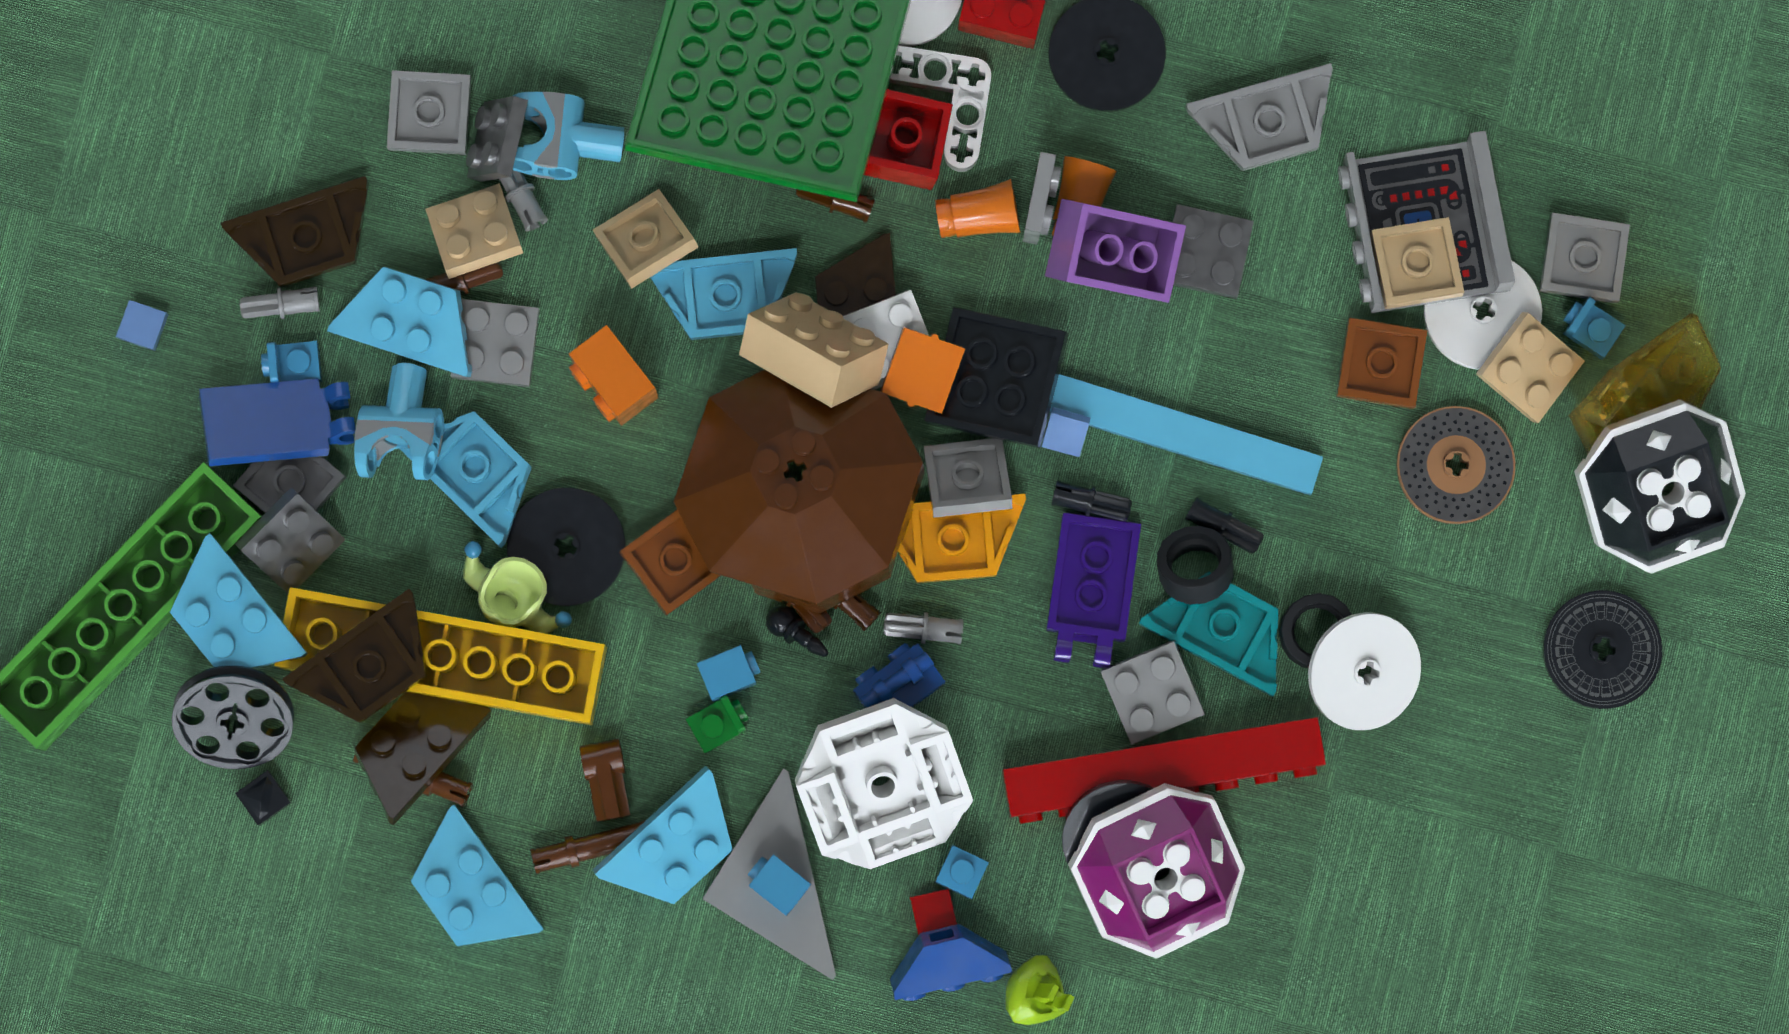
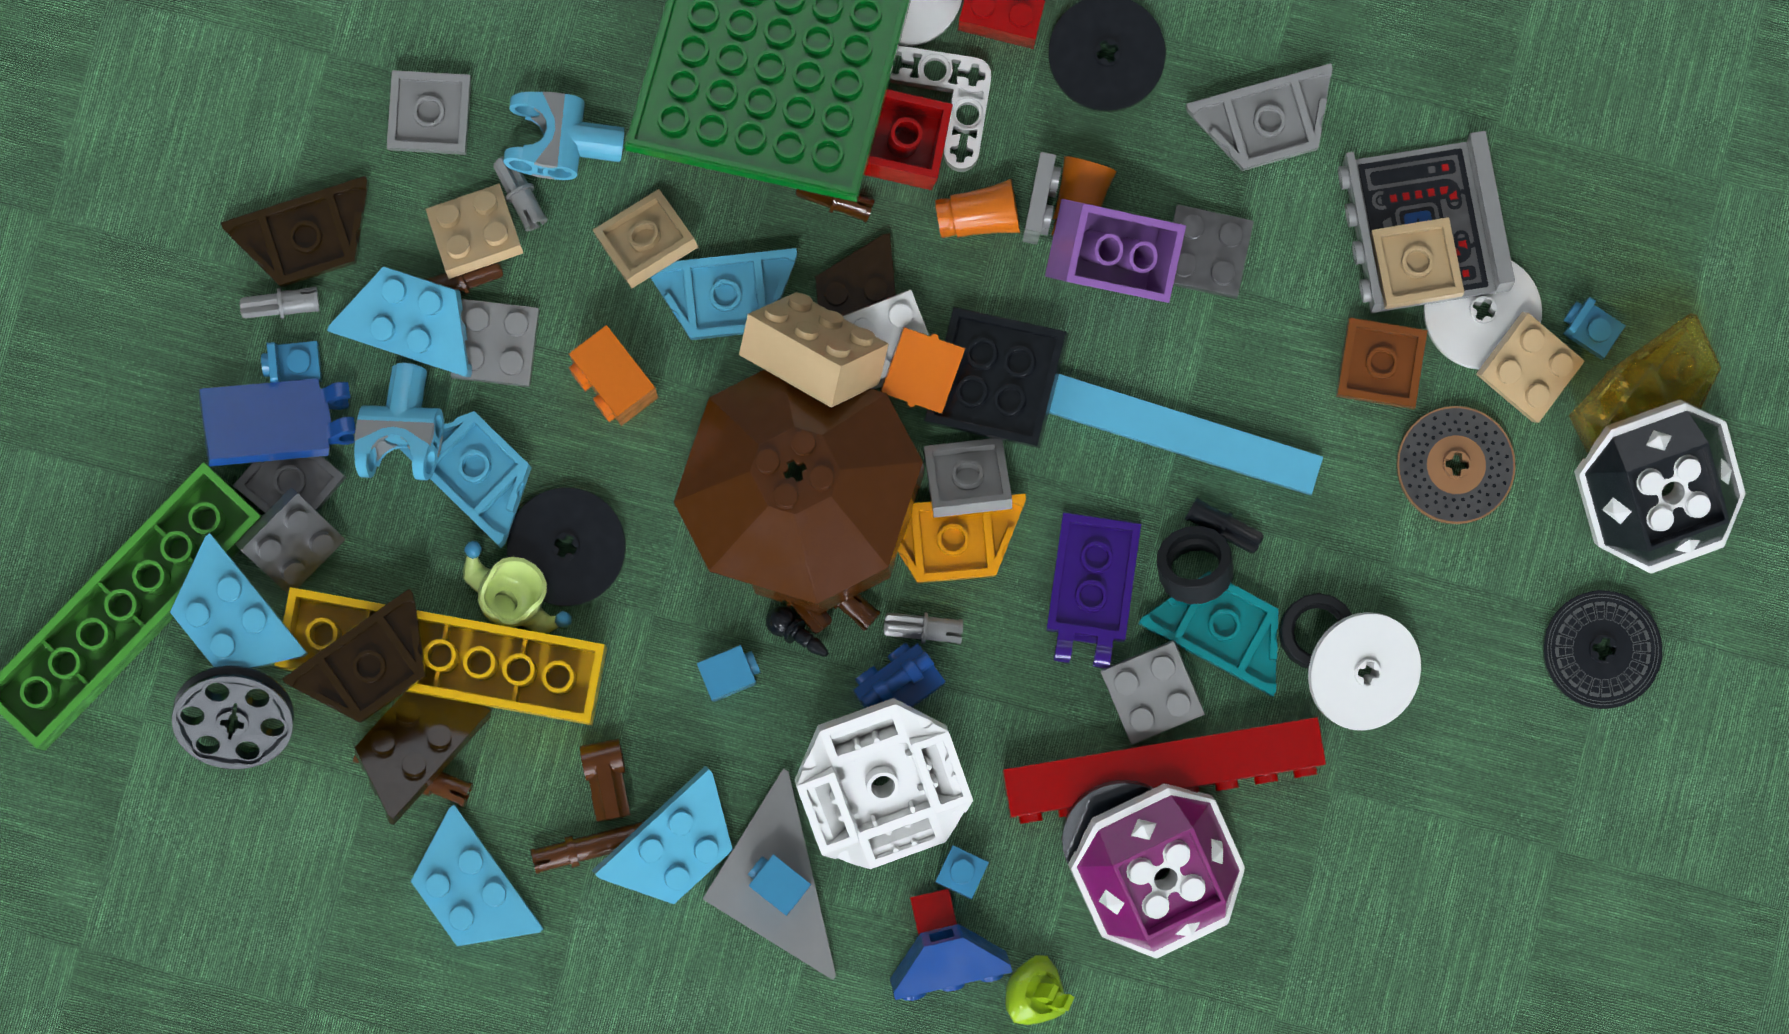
(142, 325): medium blue tile -> none
(263, 798): black tile -> none
(497, 138): flat silver plate -> none
(668, 563): dark orange plate -> none
(718, 723): green bracket -> none
(1066, 432): medium blue tile -> none
(1091, 501): black axle -> none
(1584, 258): light grey plate -> none

